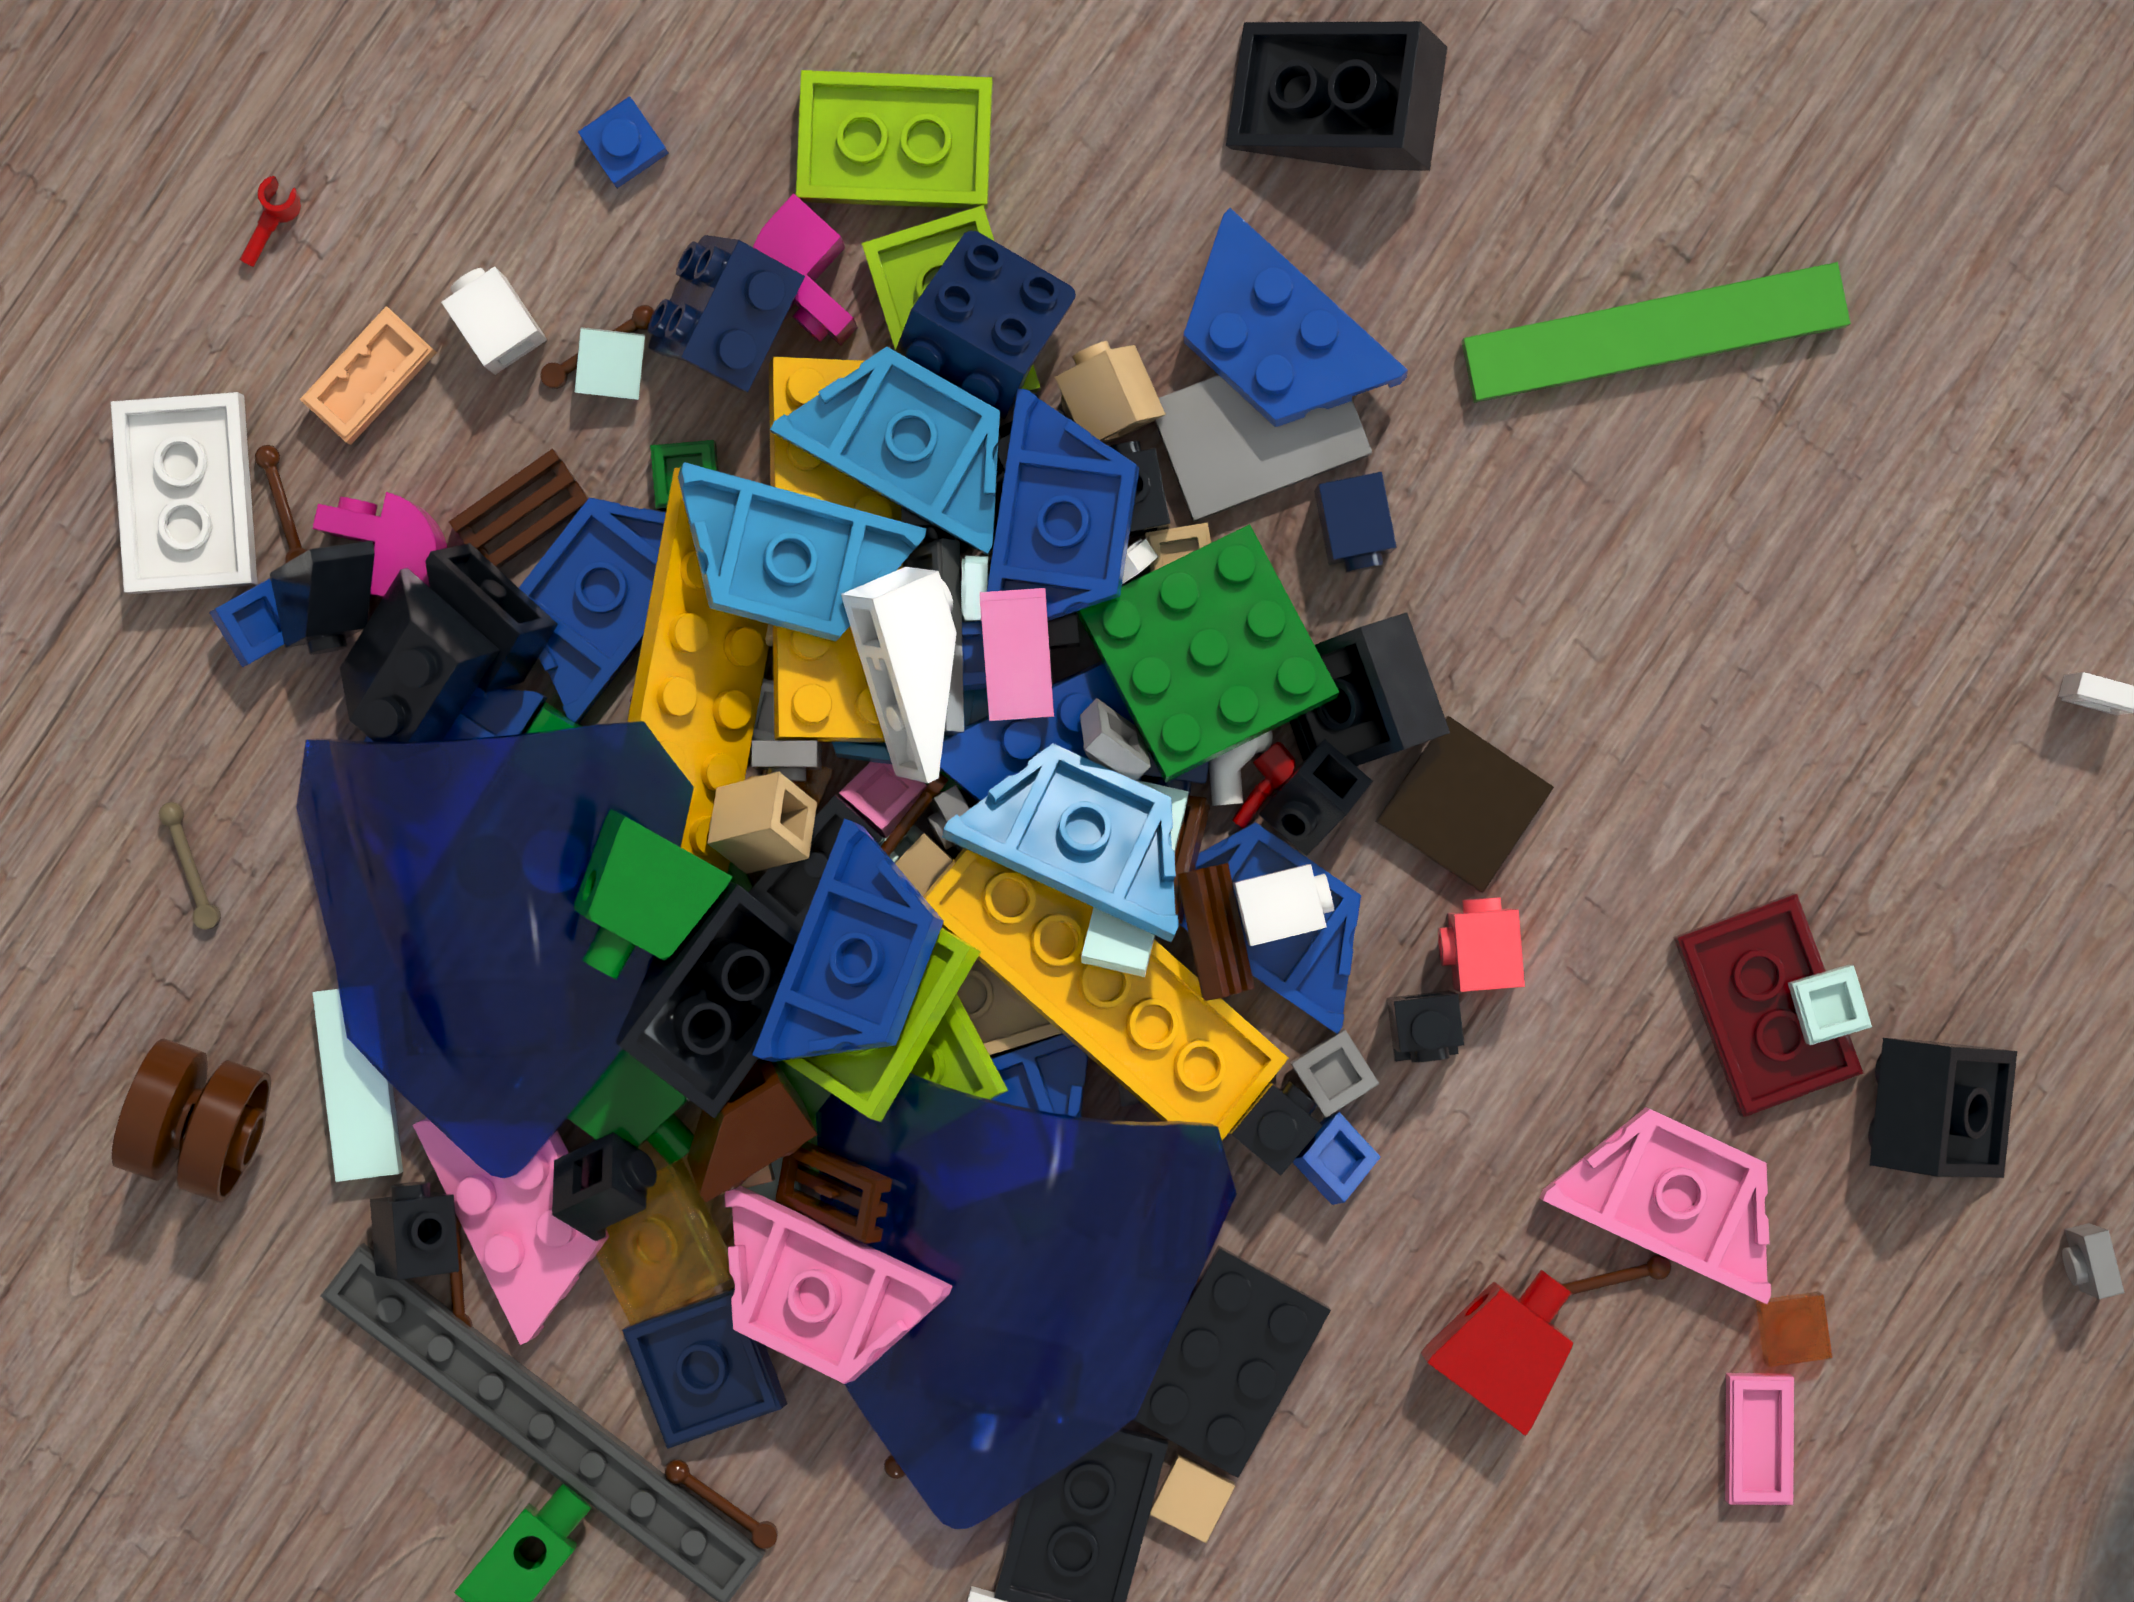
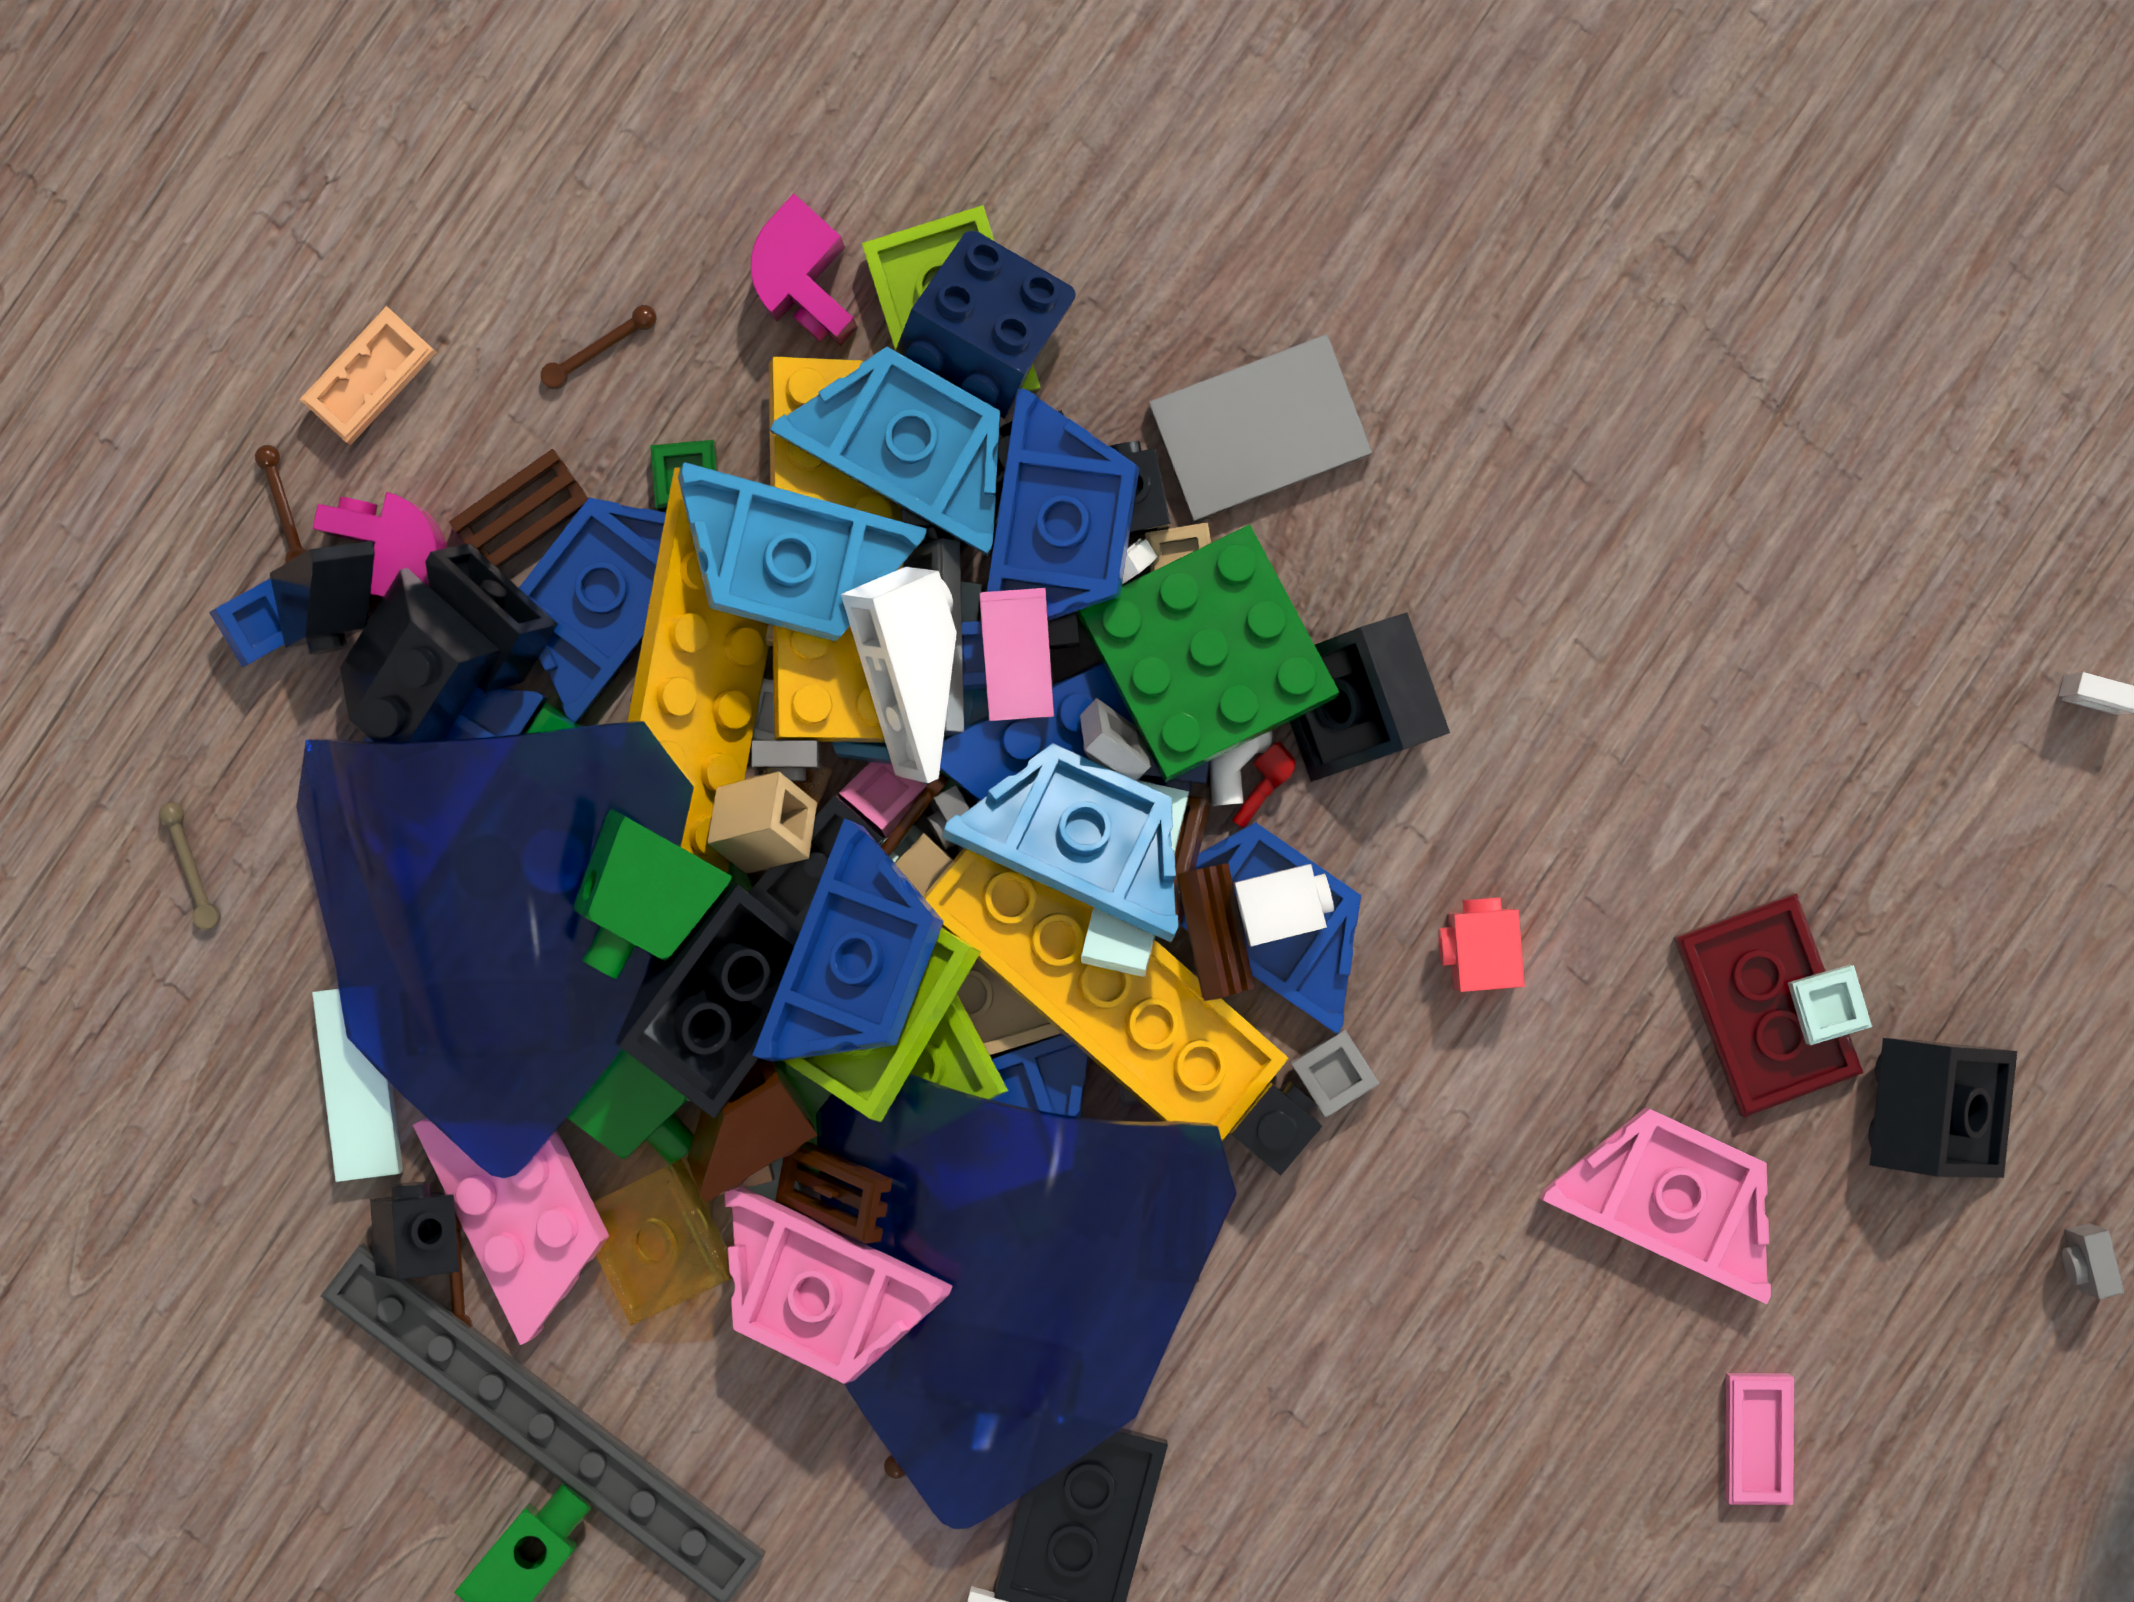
(181, 1117): reddish brown wheel -> none
(184, 493): white plate -> none
(270, 218): red hand -> none
(492, 318): white brick -> none
(609, 363): light aqua tile -> none
(613, 1183): black brick -> none
(623, 142): blue plate -> none
(702, 1370): dark blue tile -> none
(724, 309): dark blue bracket -> none
(763, 1533): reddish brown hinge -> none
(894, 139): lime plate -> none
(974, 580): light aqua tile -> none
(1109, 392): tan brick -> none
(1192, 1498): tan tile -> none
(1230, 1361): black plate -> none
(1278, 332): blue wing -> none
(1315, 797): black brick -> none
(1336, 1159): plate -> none
(1339, 93): black slope -> none
(1355, 521): dark blue brick -> none
(1425, 1026): black brick -> none
(1465, 805): dark brown tile -> none
(1506, 1349): red torso -> none
(1655, 332): bright green tile -> none
(1656, 1267): reddish brown hinge -> none
(1794, 1329): clear orange plate -> none

